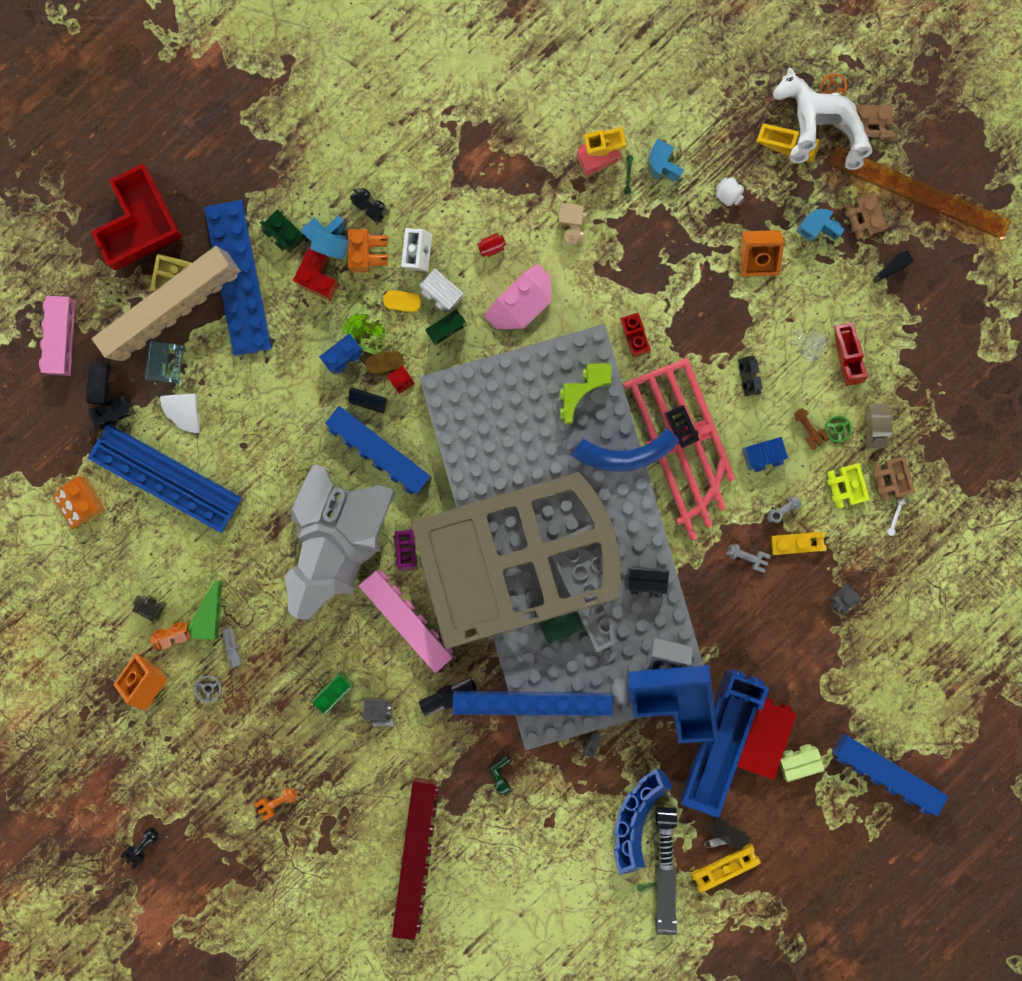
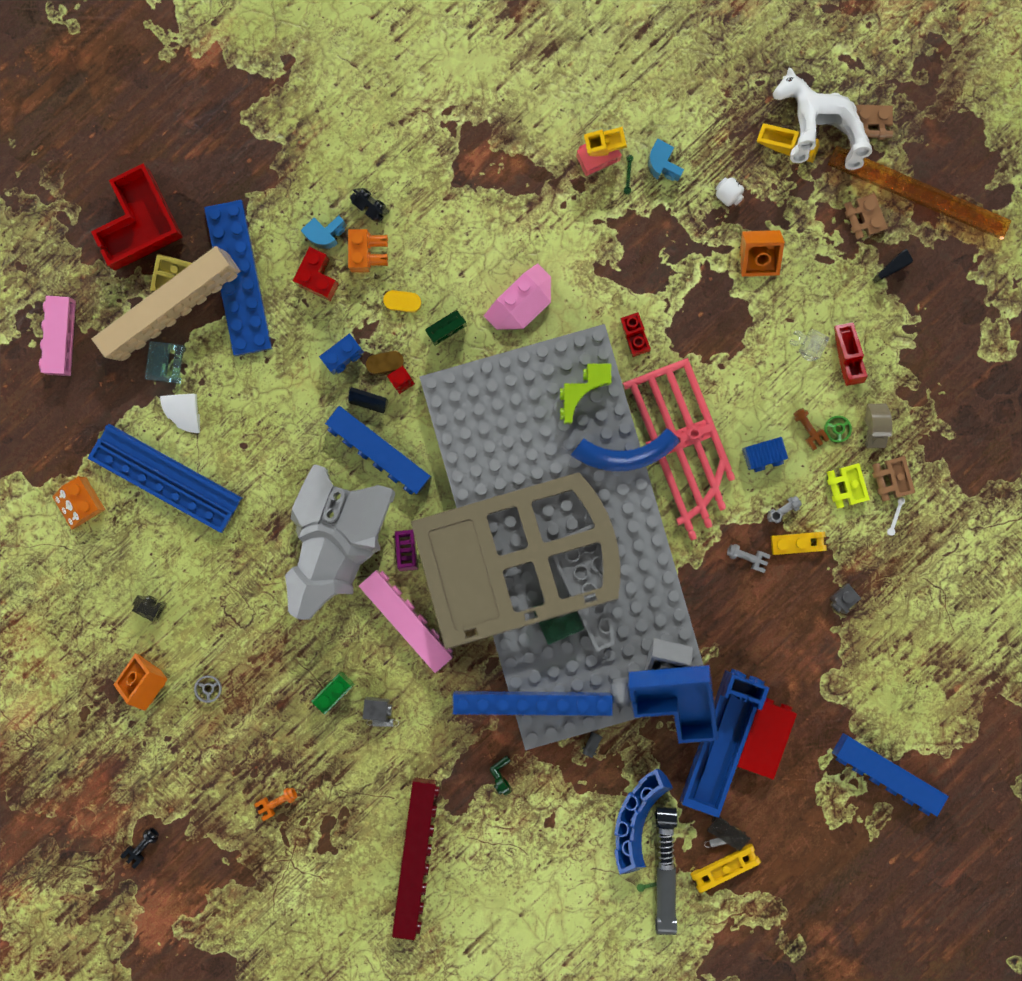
(97, 387): black slope -> none
(111, 412): black hinge -> none
(162, 637): orange hinge -> none
(207, 618): bright green slope -> none
(231, 648): light grey axle -> none
(283, 231): dark green bracket -> none
(330, 244): dark azure brick -> none
(359, 324): clear neon green brick -> none
(416, 250): white brick -> none
(441, 291): white brick -> none
(444, 696): black piece -> none
(491, 245): red brick -> none
(572, 217): tan brick -> none
(647, 580): black brick -> none
(672, 422): black slope -> none
(748, 367): black hinge -> none
(801, 763): yellowish green brick -> none
(819, 221): dark azure brick -> none
(833, 82): orange piece -> none

